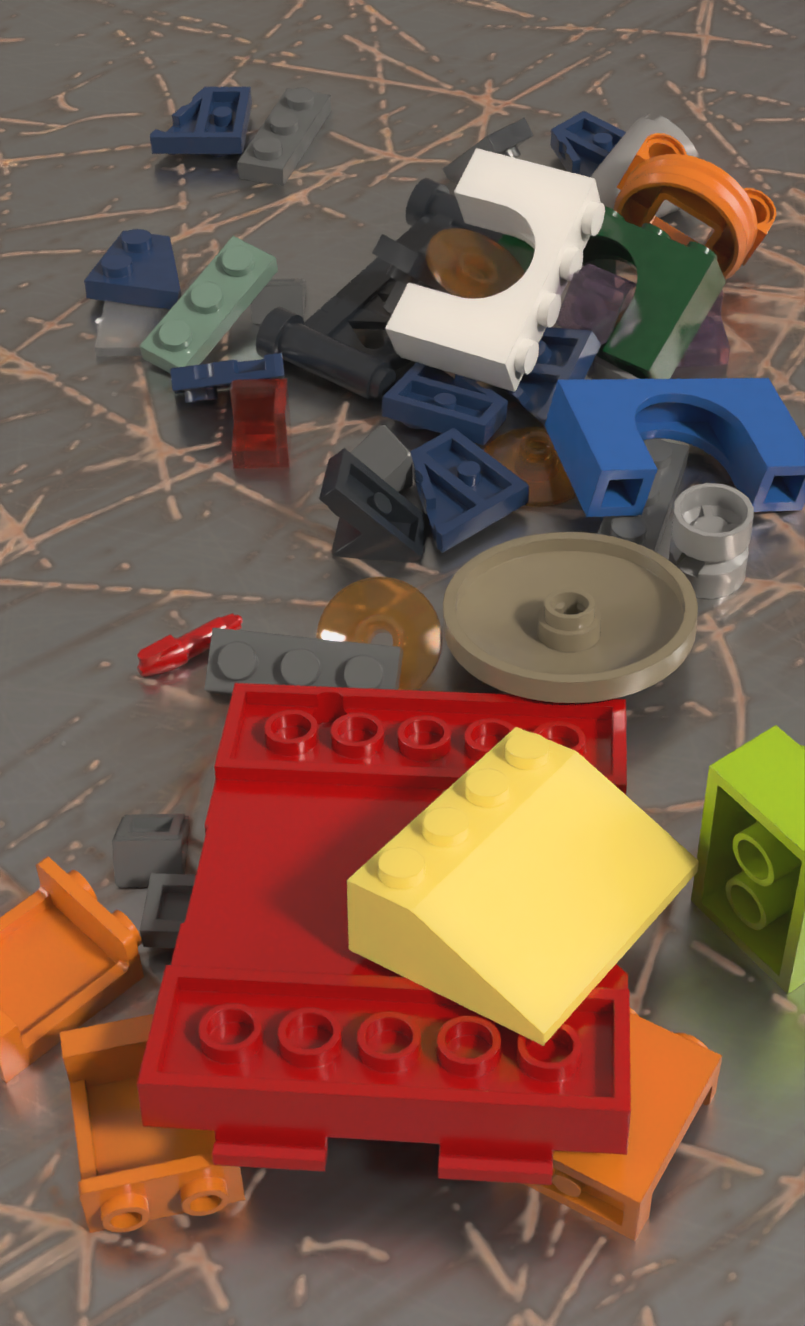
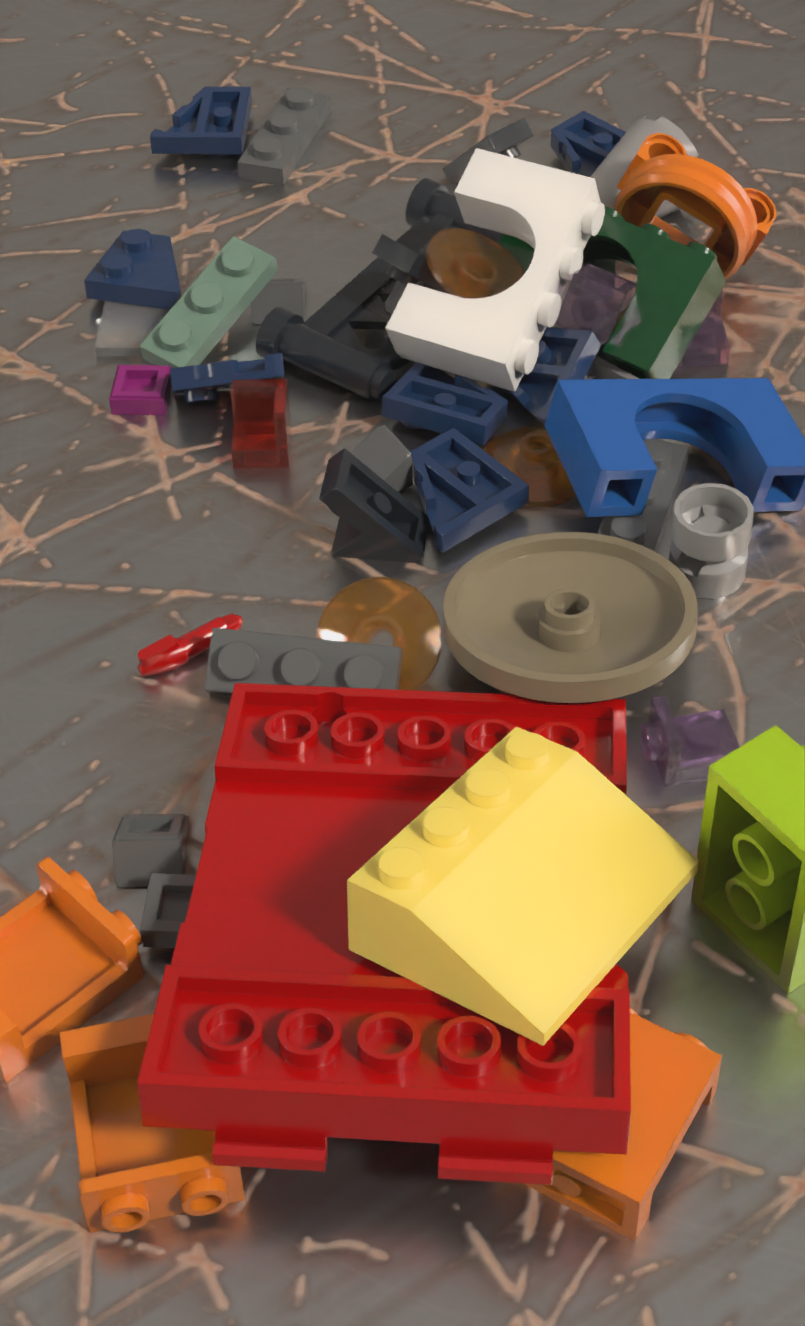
(140, 390): none -> magenta tile
(685, 743): none -> clear purple bracket

